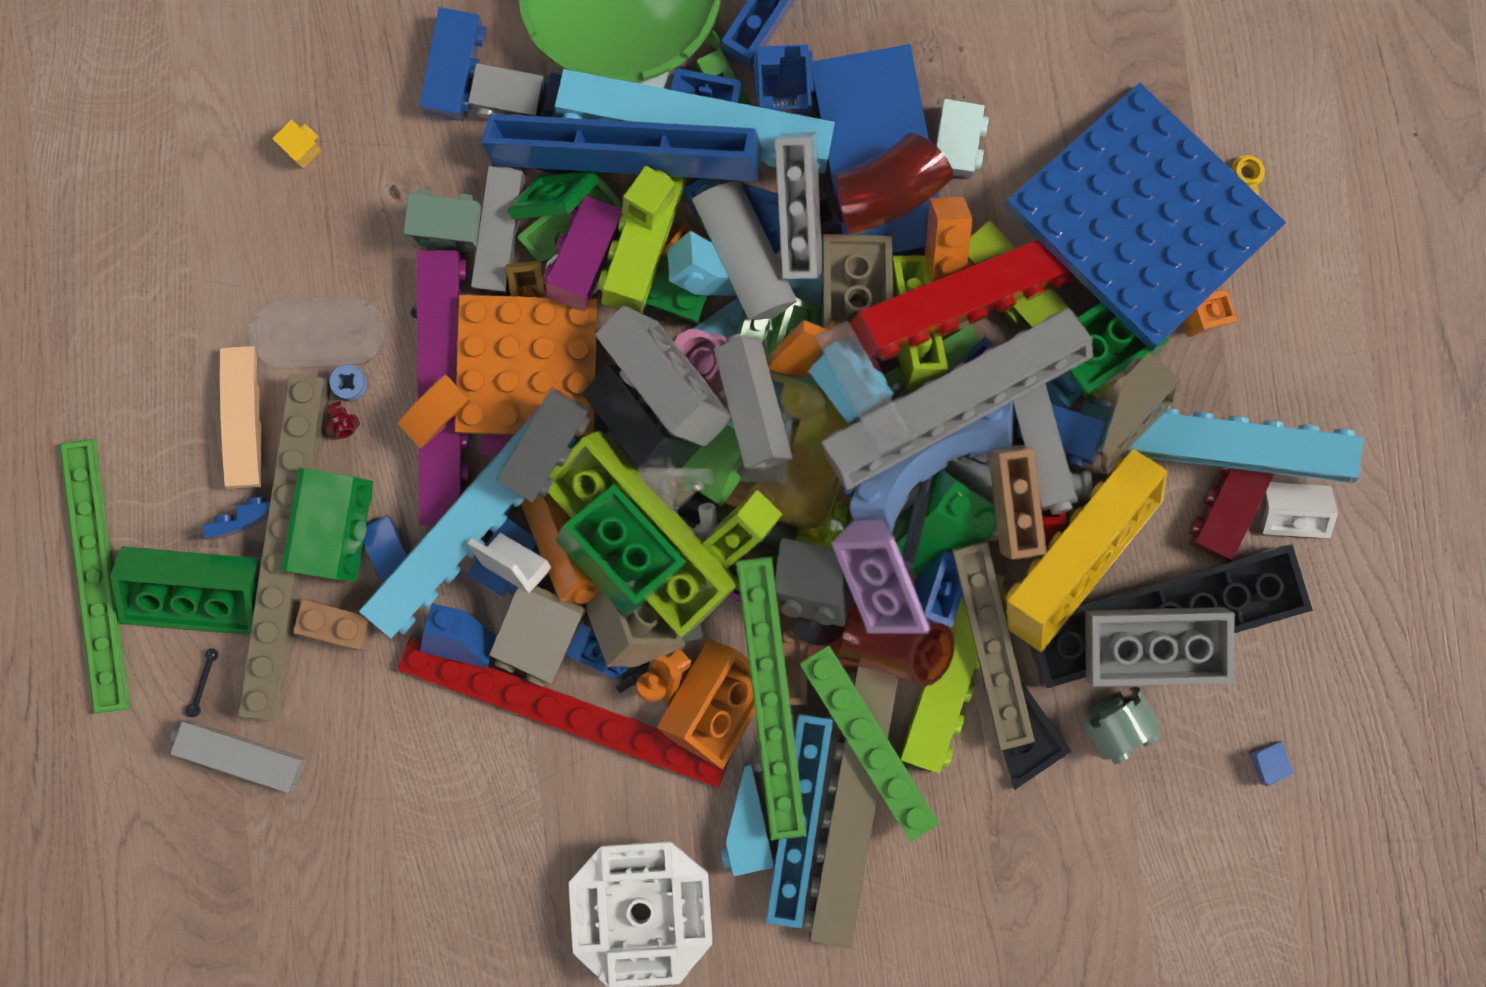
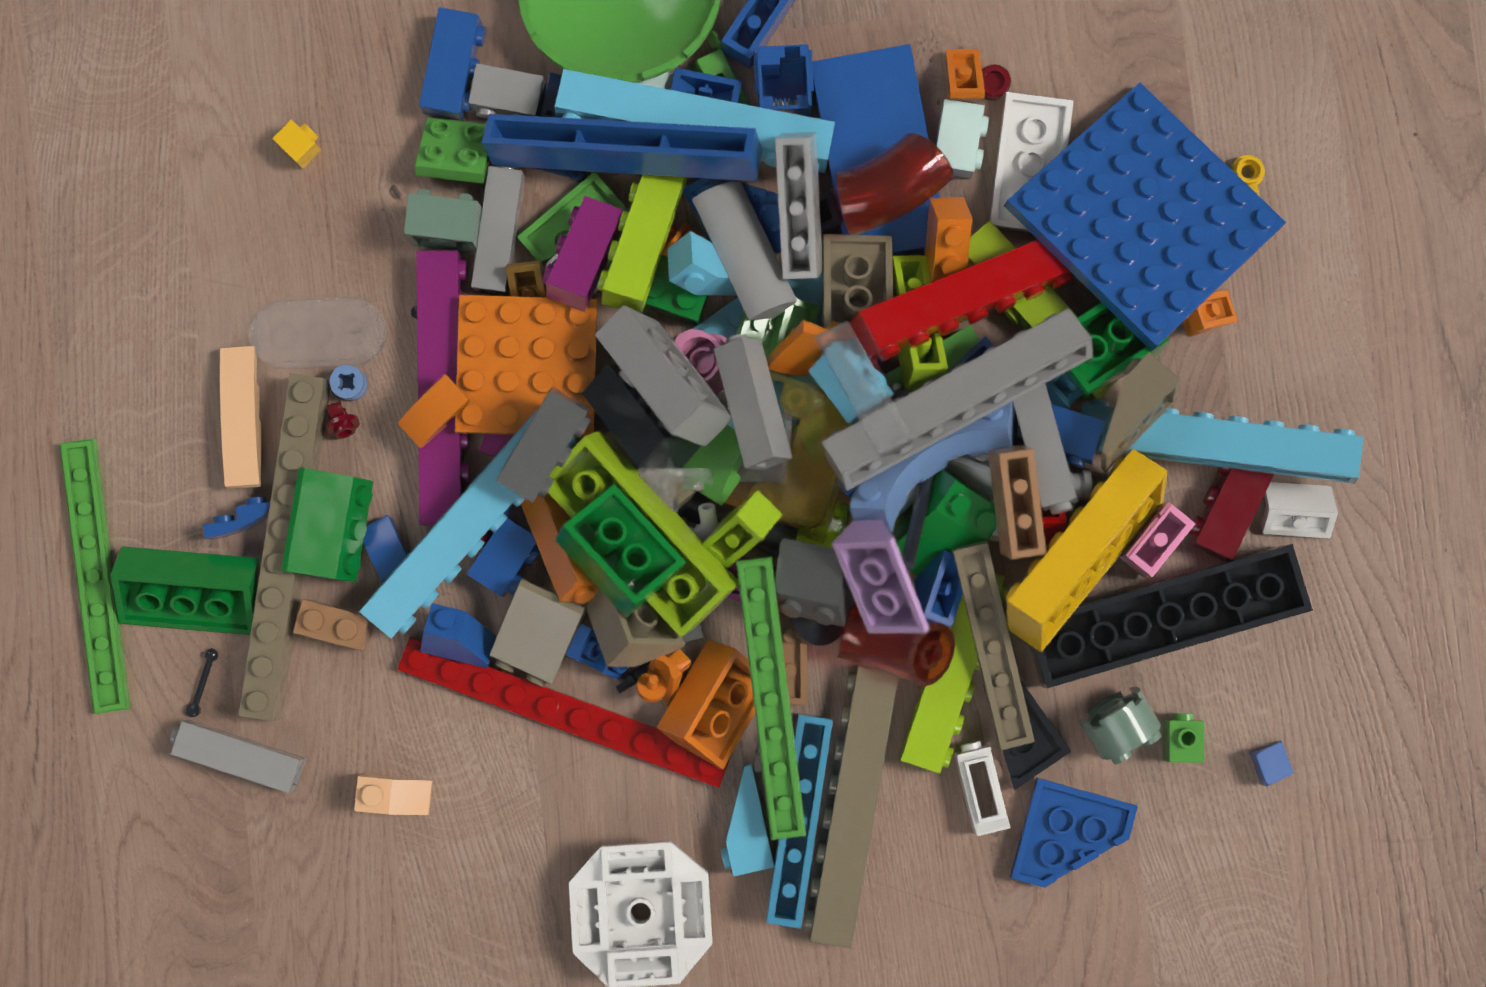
(392, 795): none -> light nougat slope
(452, 151): none -> bright green plate
(511, 561): white panel -> none
(553, 194): green tile -> none
(648, 197): lime brick -> none
(869, 743): bright green plate -> none
(964, 75): none -> orange slope
(971, 754): none -> white window
(996, 81): none -> dark red tile
(1030, 137): none -> white plate
(1067, 831): none -> blue plate
(1157, 540): none -> bright pink brick
(1160, 647): light grey brick -> none
(1183, 739): none -> bright green brick

